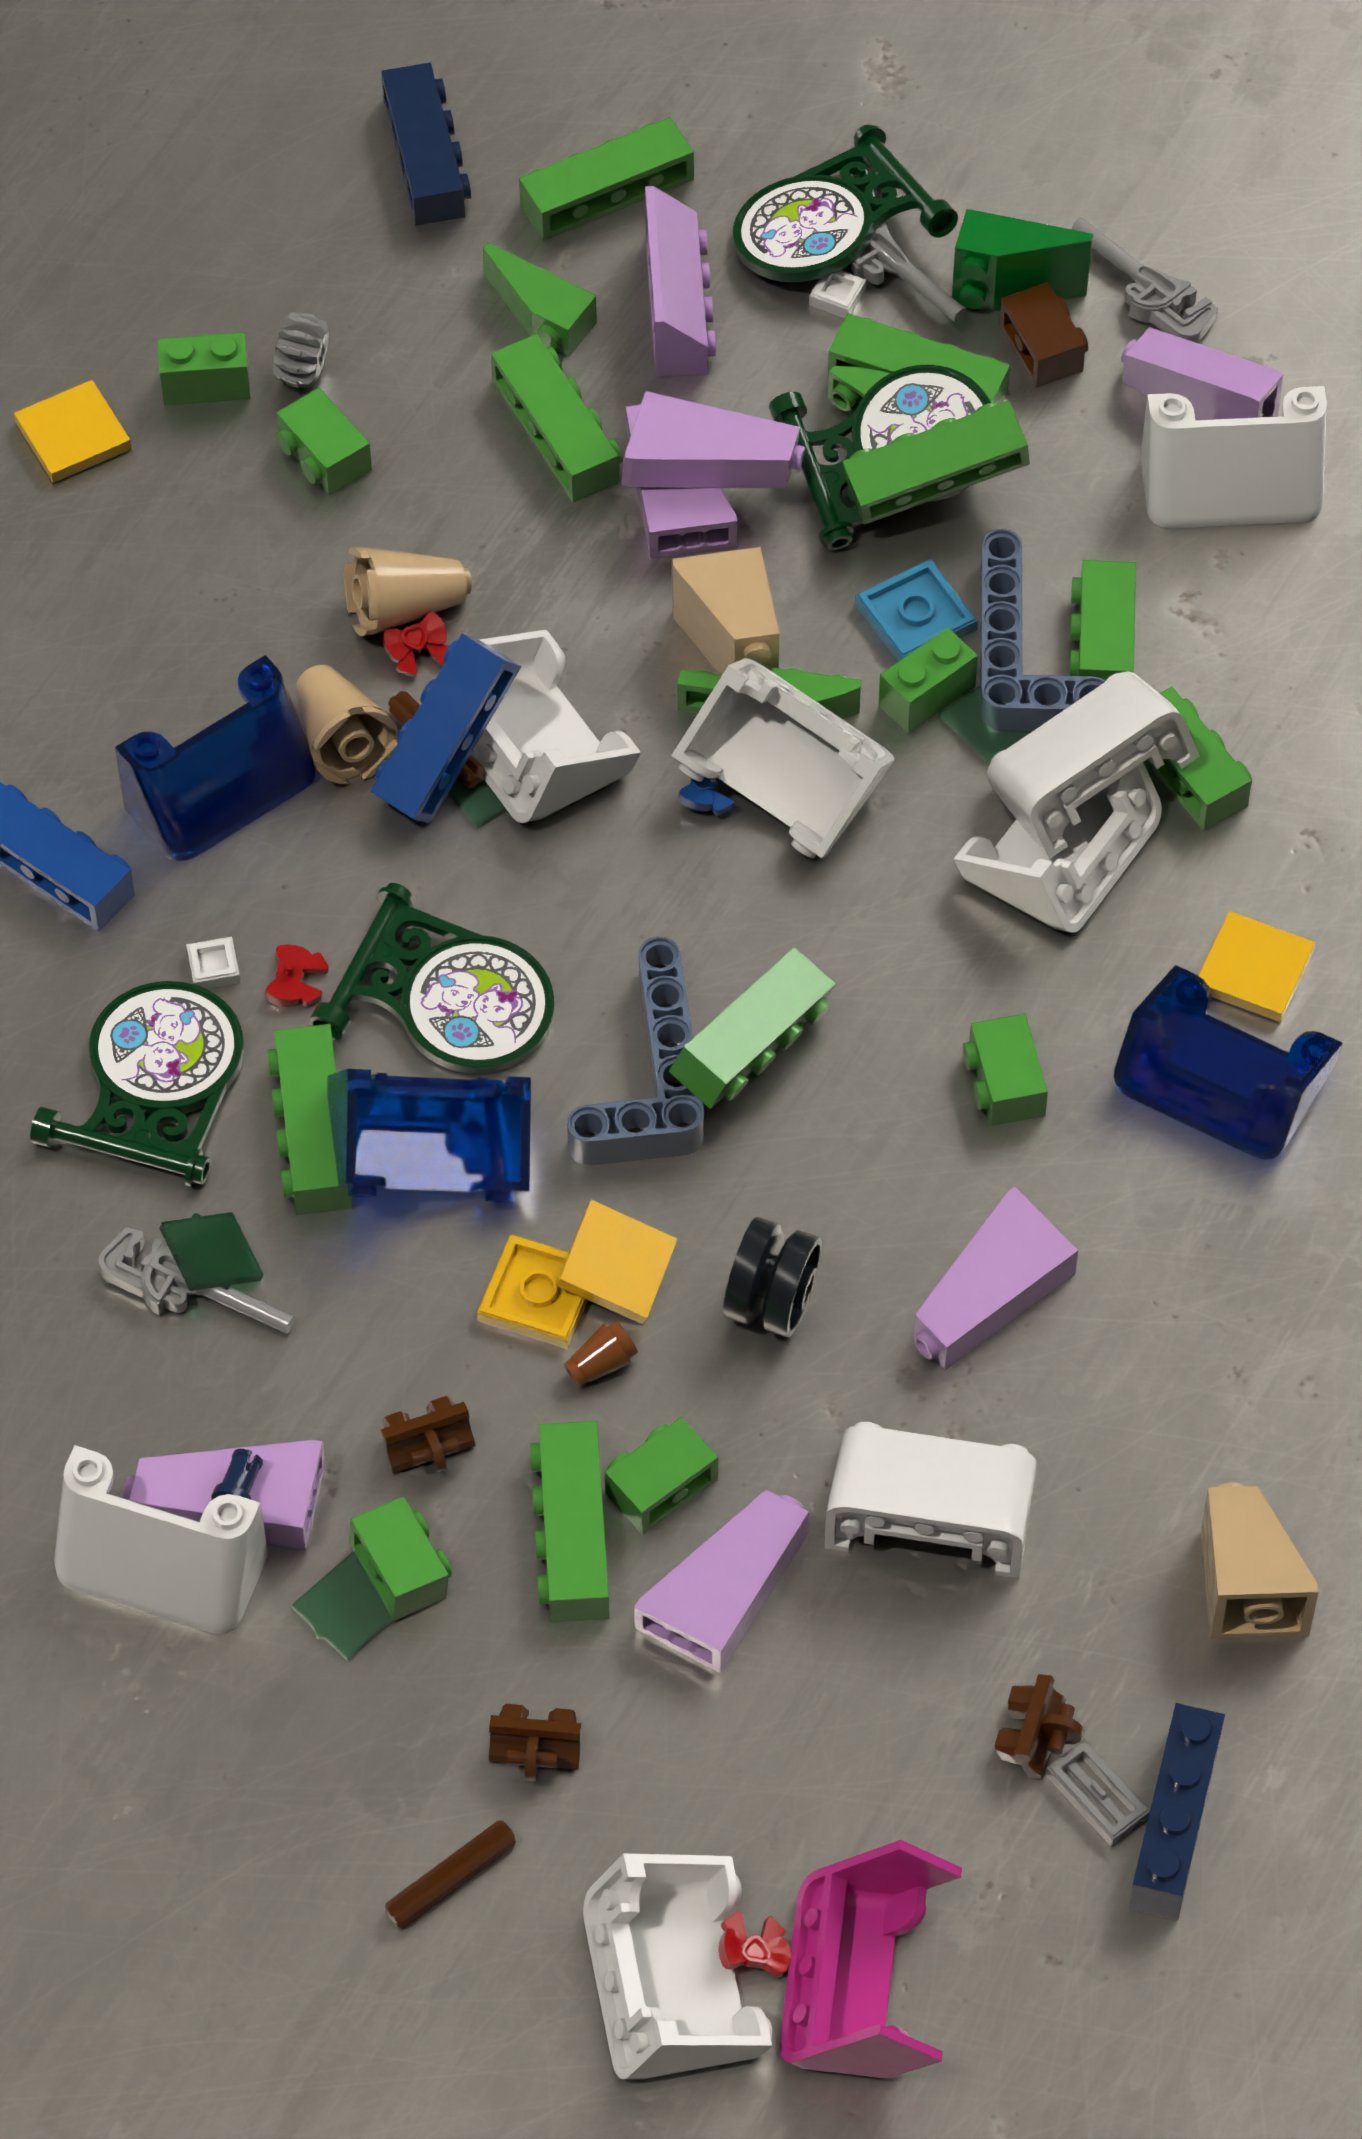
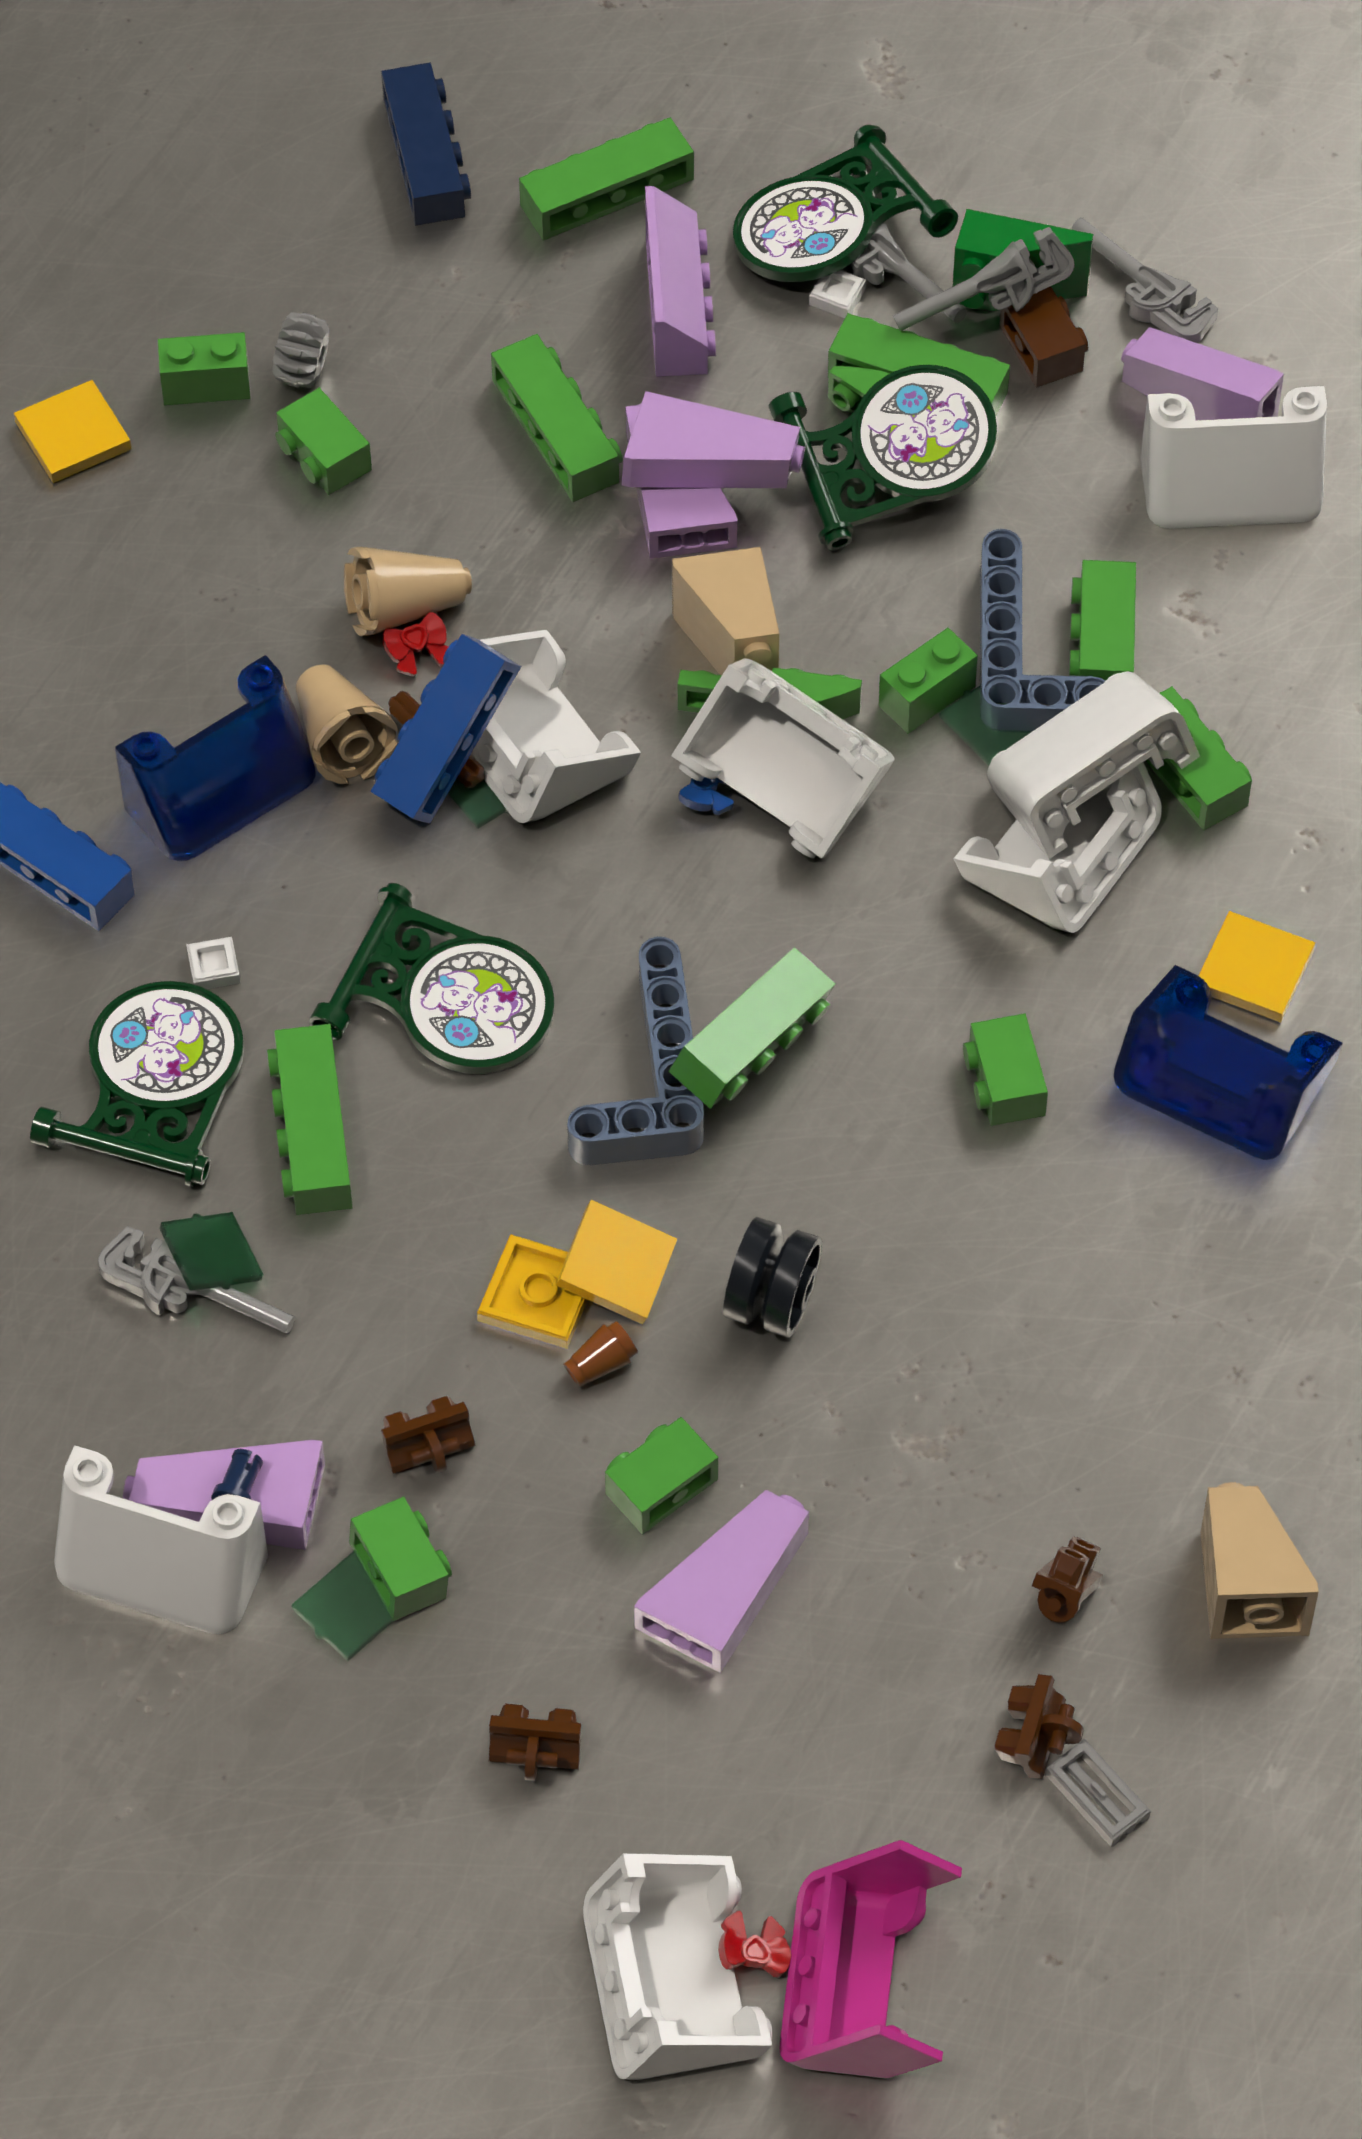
(288, 985): red piece -> none
(430, 1134): clear blue windscreen -> none
(450, 1874): reddish brown axle -> none
(540, 300): bright green slope -> none
(572, 1521): bright green brick -> none
(914, 609): dark azure tile -> none
(931, 1493): white windscreen -> none
(936, 461): bright green brick -> none
(996, 1278): lavender slope -> none
(1007, 279): none -> light grey piece
(1067, 1580): none -> reddish brown hips
(1176, 1811): dark blue brick -> none

